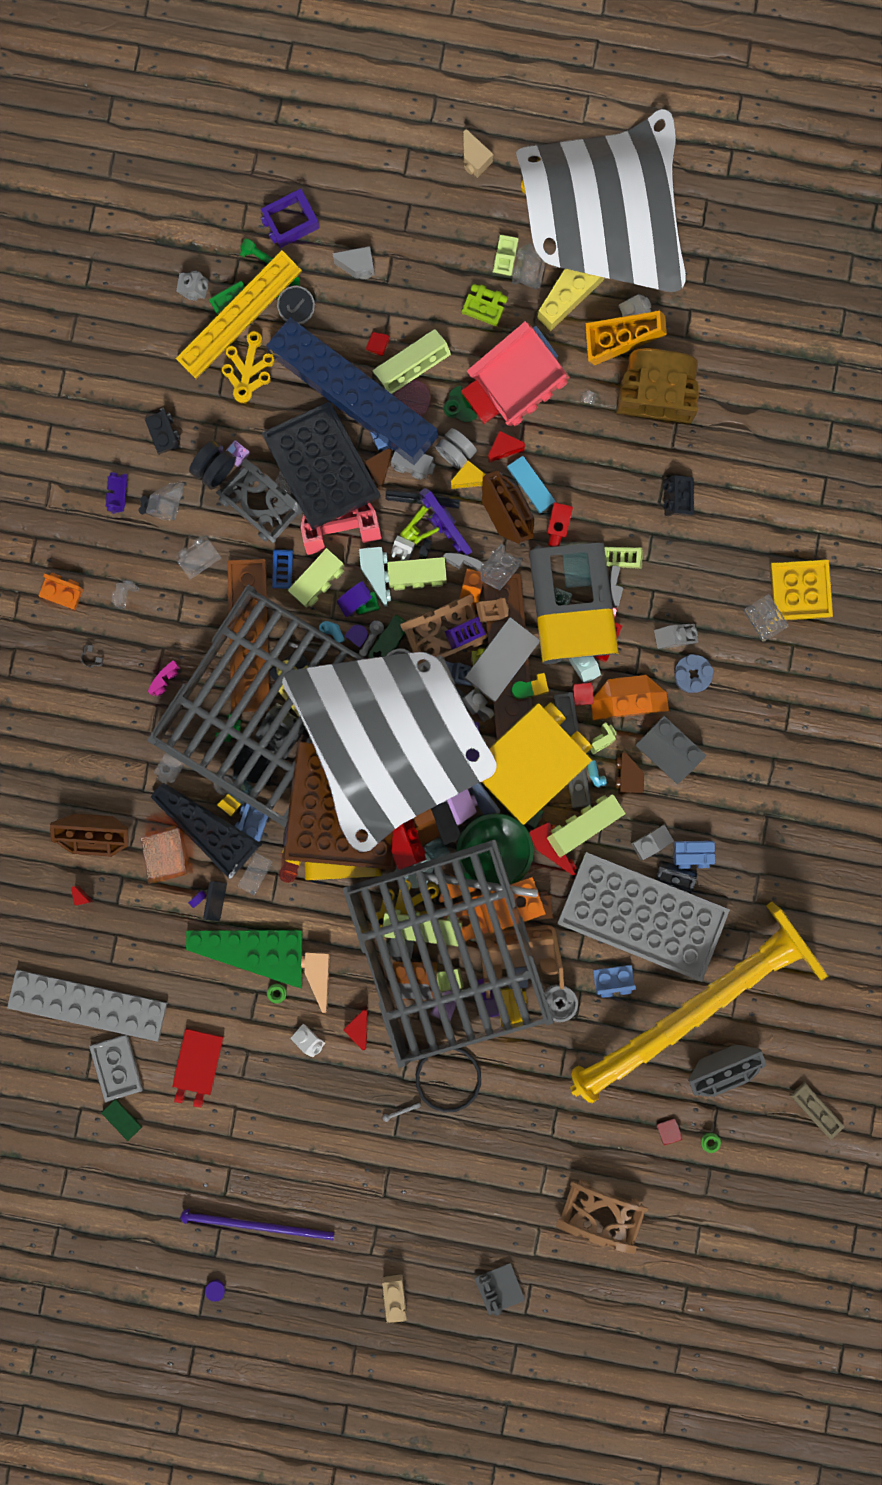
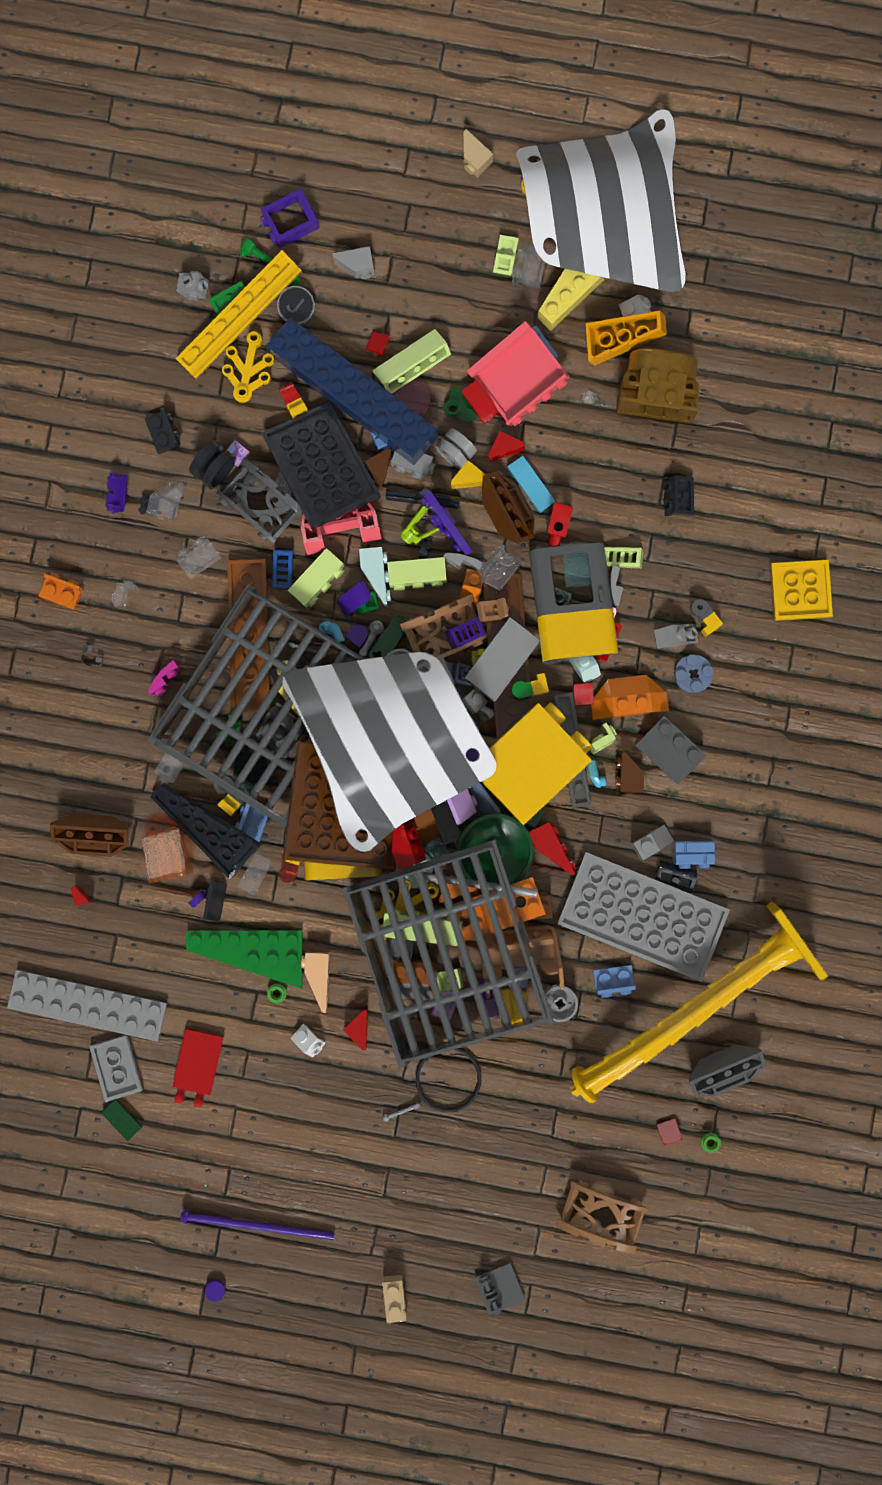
(292, 400): none -> leg
(402, 548): white tile -> none
(482, 309): lime plate -> none
(586, 825): yellowish green brick -> none
(710, 621): none -> leg
(766, 618): clear bracket -> none
(817, 1111): dark tan tile -> none

